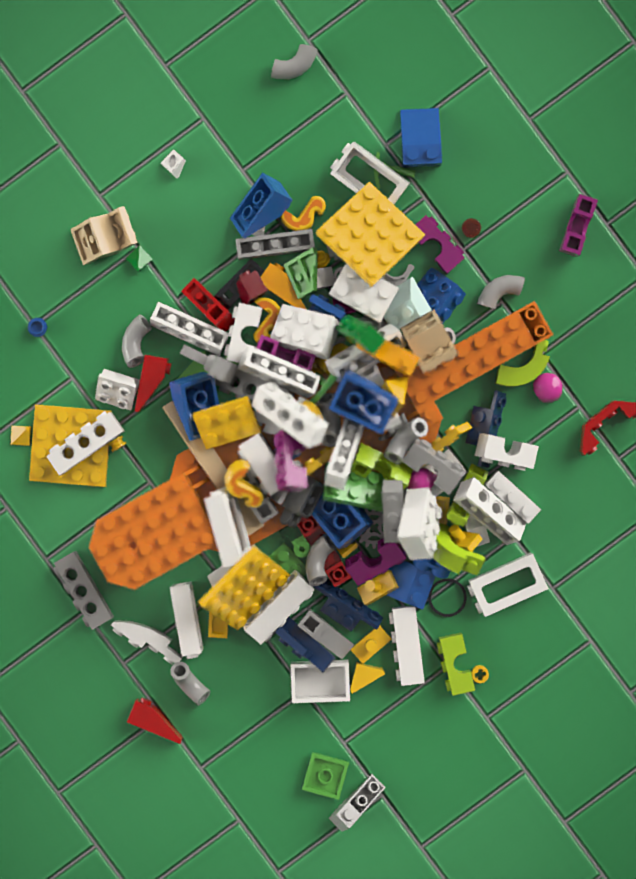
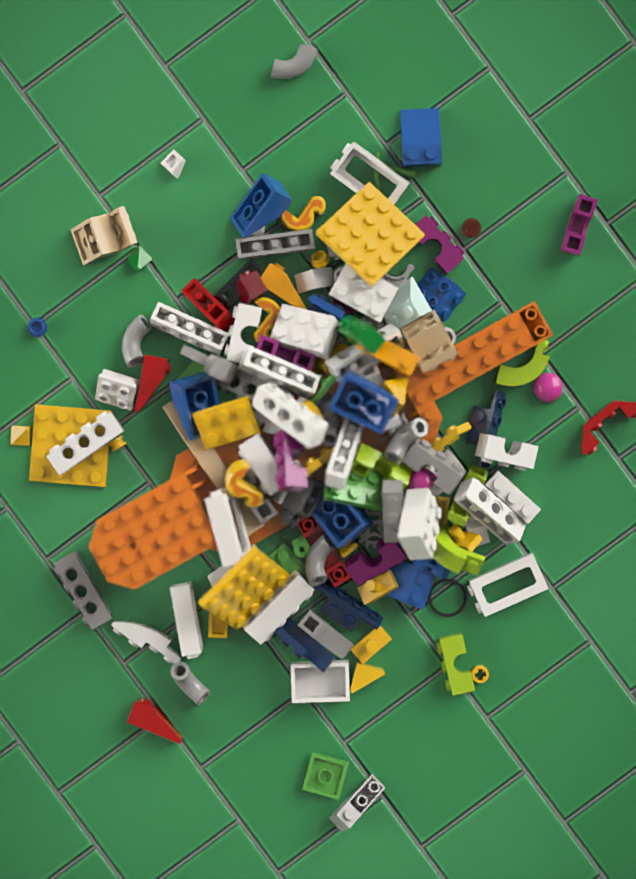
(303, 273): bright green wing -> none
(408, 645): white brick -> none
(498, 287): light grey cylinder -> none

